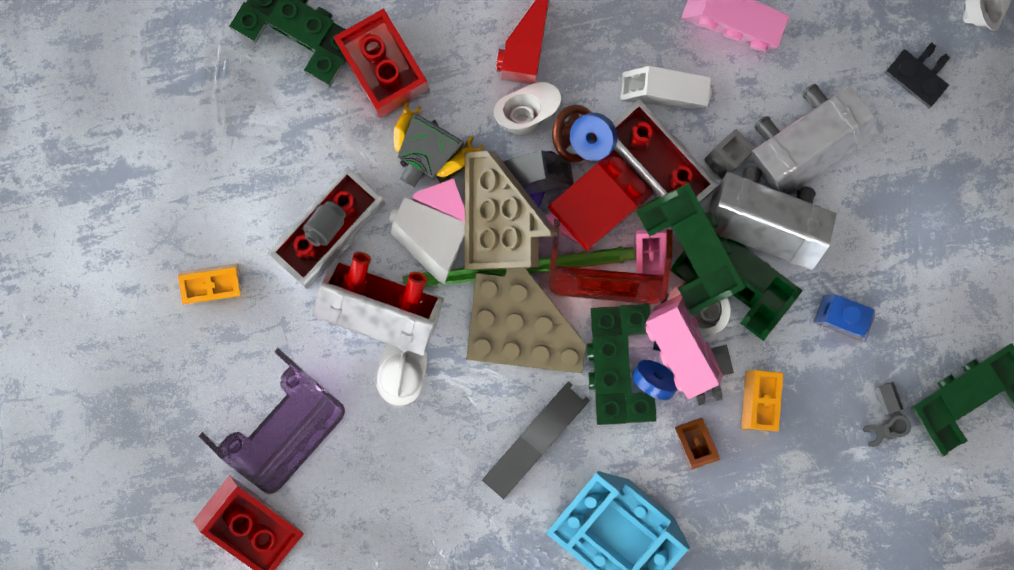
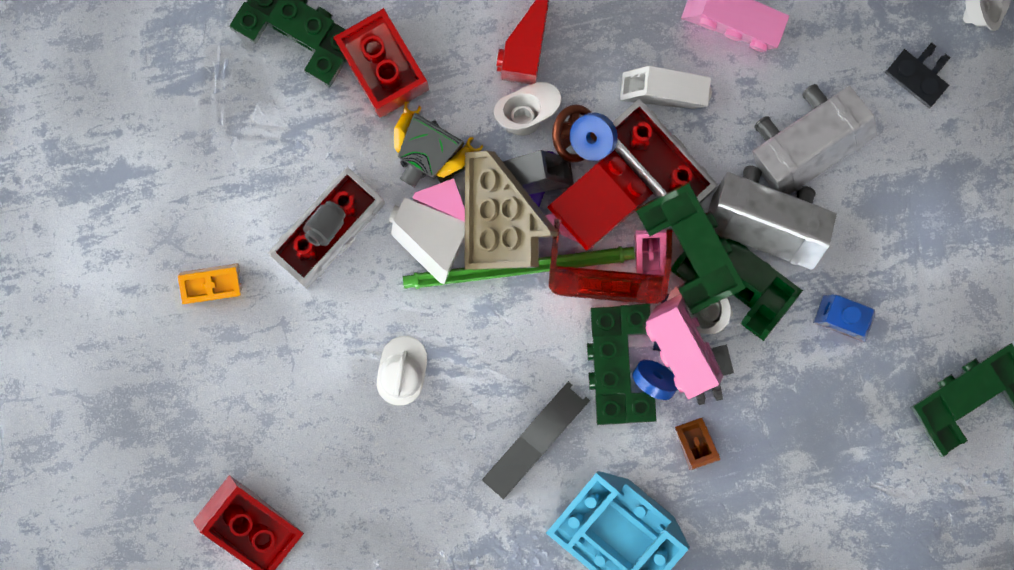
(286, 434): clear purple windscreen -> none
(378, 305): flat silver piece -> none
(521, 325): dark tan wing -> none
(729, 154): light grey bracket -> none
(762, 400): light orange hinge -> none
(897, 424): dark grey bar -> none

